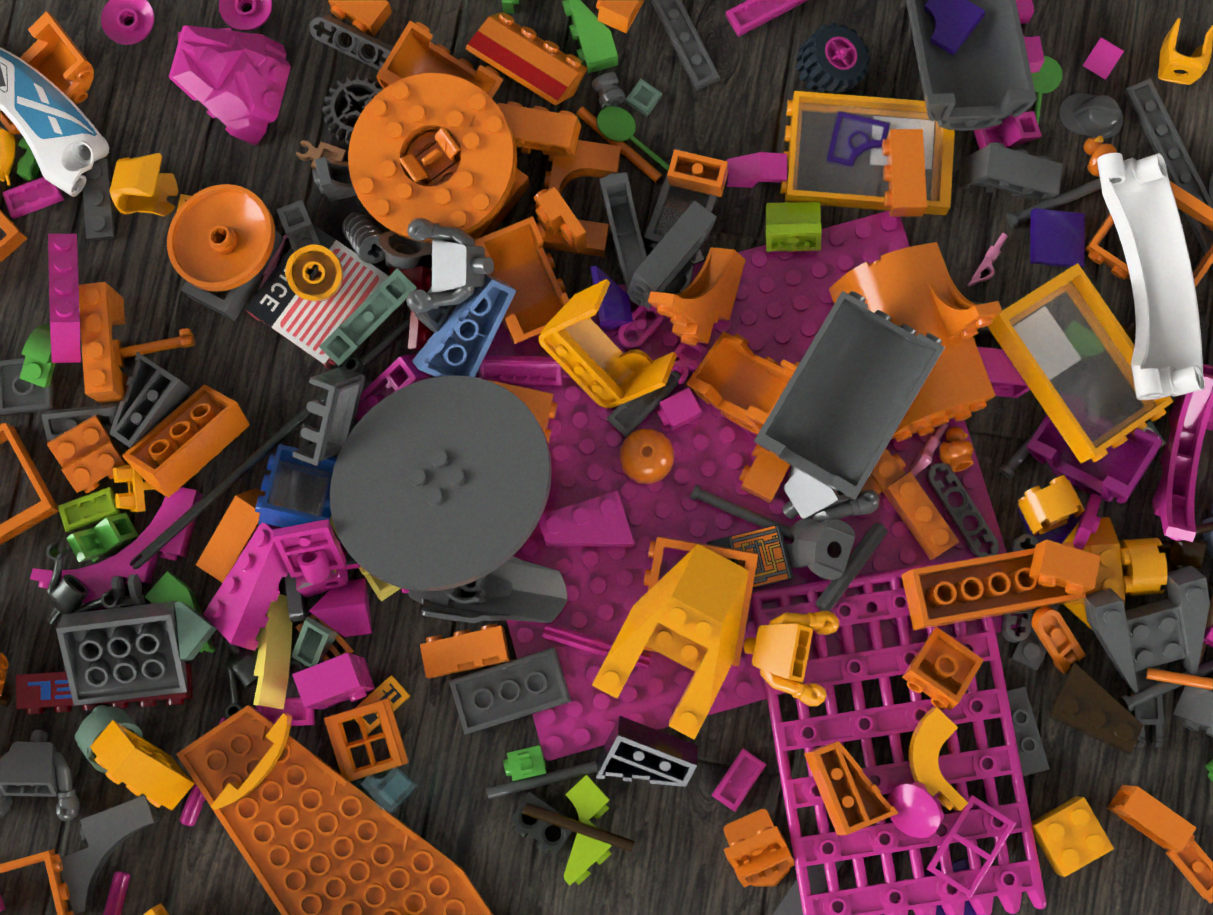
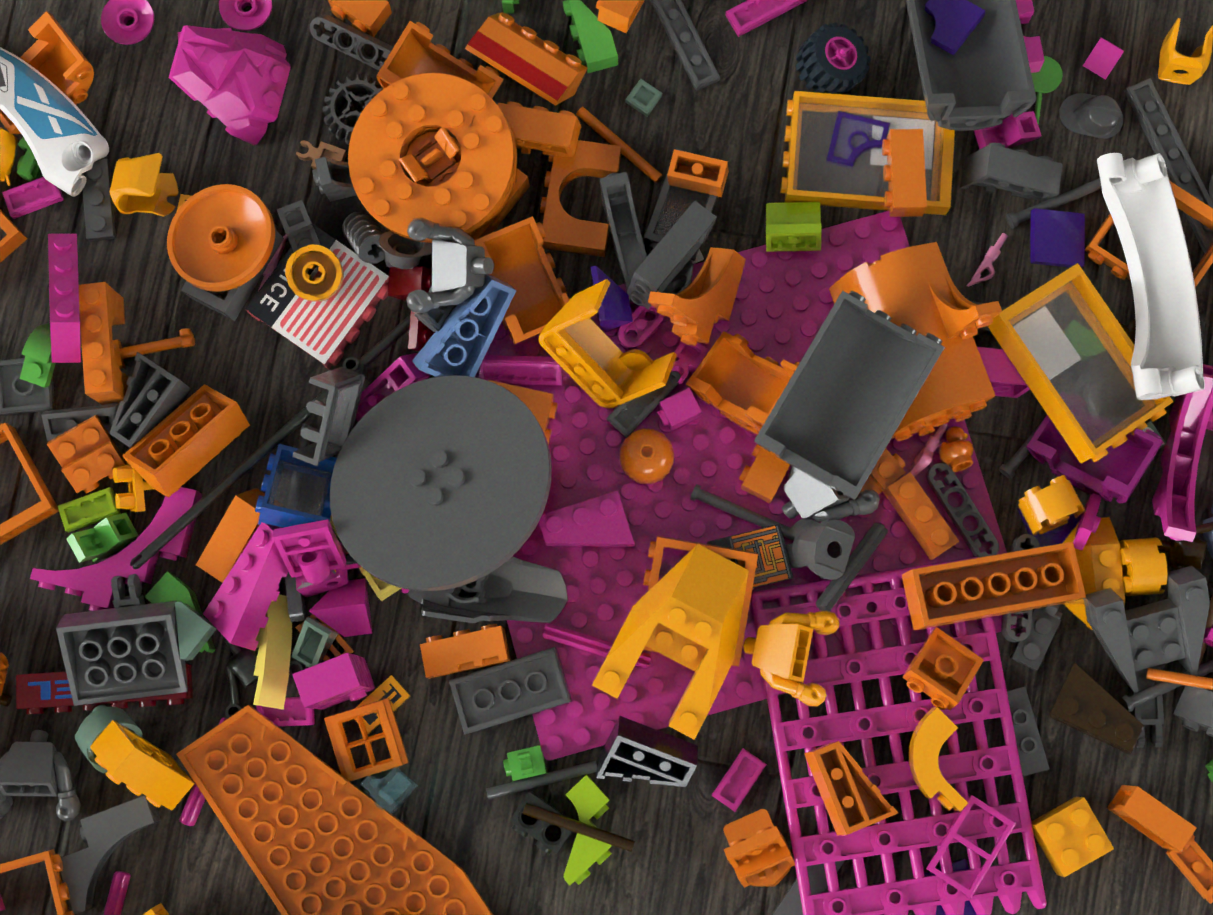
(70, 592): pearl dark grey piece -> none
(278, 735): light orange slope -> none
(367, 317): sand green slope -> none
(558, 217): orange plate -> none
(608, 90): dark grey wheel -> none
(620, 126): bright green piece -> none
(756, 167): dark pink slope -> none
(917, 810): dark pink dish -> none
(1056, 638): orange plate -> none
(1064, 567): orange brick -> none
(1094, 147): orange animal -> none

